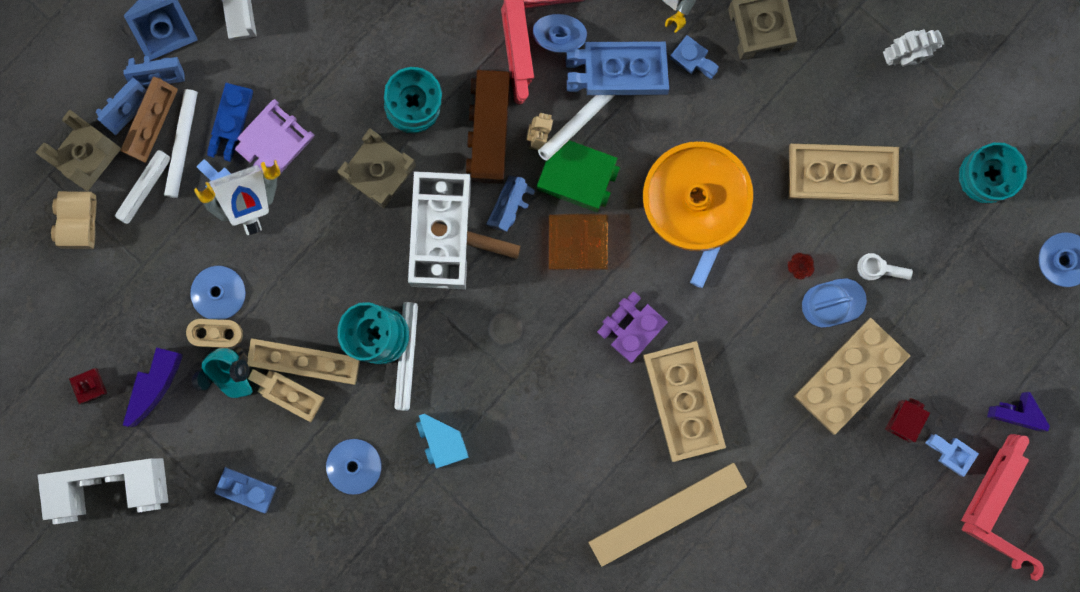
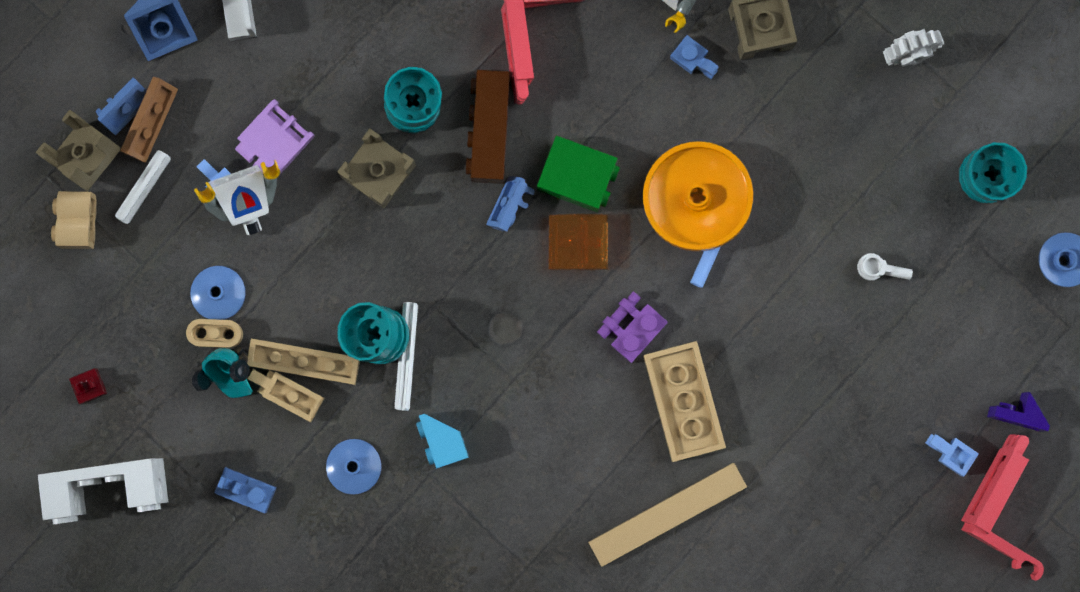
(151, 387): dark purple slope -> none
(166, 69): medium blue plate -> none
(180, 143): white piece -> none
(230, 119): blue hinge -> none
(432, 258): white plate -> none
(482, 242): medium nougat piece -> none
(539, 131): tan hinge -> none
(559, 33): medium blue dish -> none
(573, 126): white piece -> none
(620, 68): medium blue tile -> none
(806, 260): clear red plate -> none
(834, 302): medium blue piece -> none
(843, 172): tan tile -> none
(852, 376): tan plate -> none
(908, 420): dark red brick -> none

